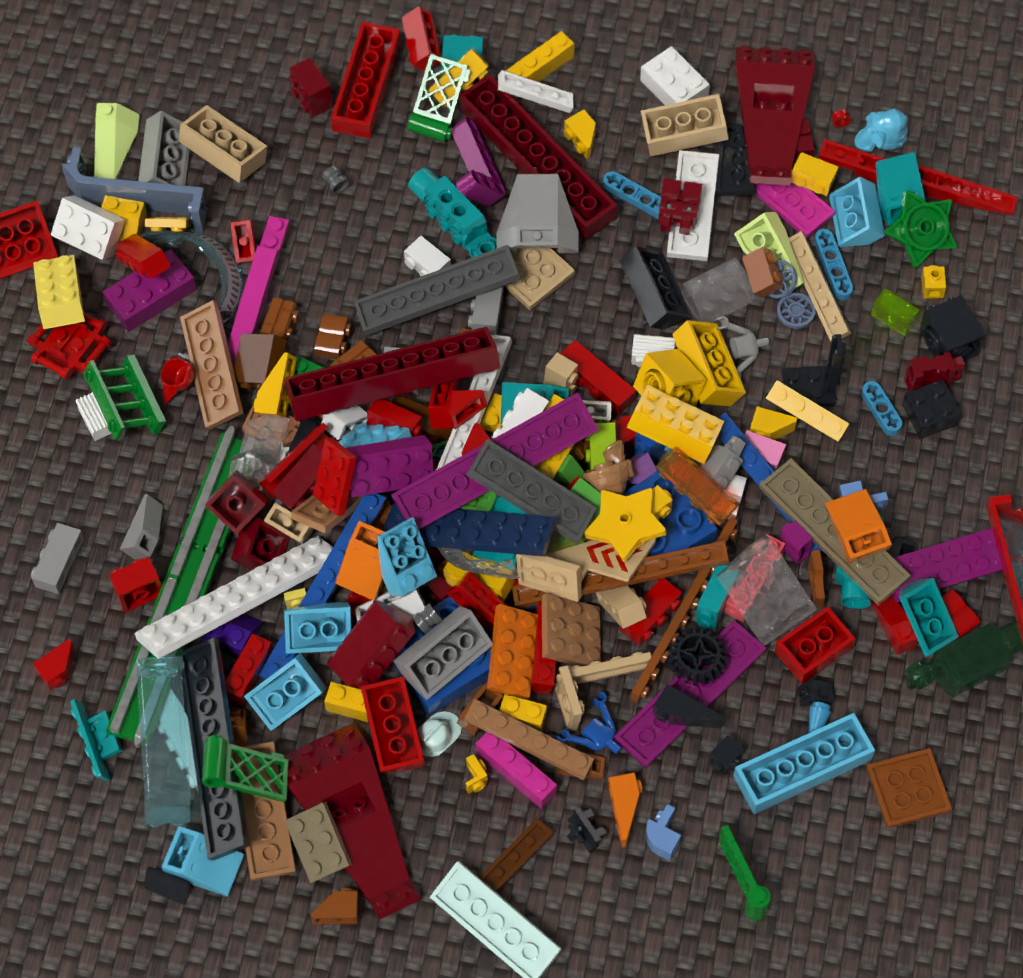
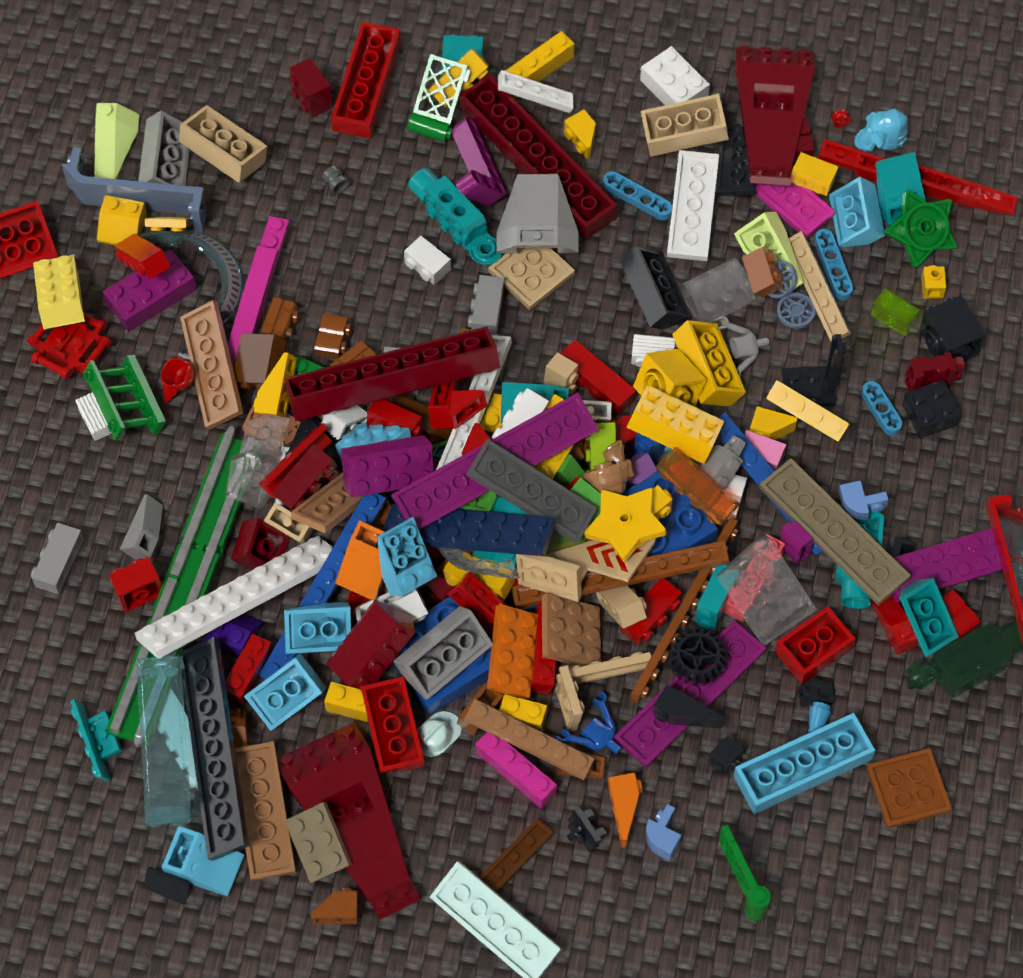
(56, 665): red slope -> none
(87, 227): white brick -> none
(218, 766): green piece -> none
(236, 501): dark red brick -> none
(243, 240): red slope -> none
(294, 598): light yellow plate -> none
(334, 476): red plate -> none
(420, 37): red brick -> none
(427, 618): dark grey wheel -> none
(436, 290): dark grey plate -> none
(477, 770): yellow bracket -> none
(679, 206): dark red hips -> none
(815, 573): dark orange tile -> none
(858, 526): orange slope -> none

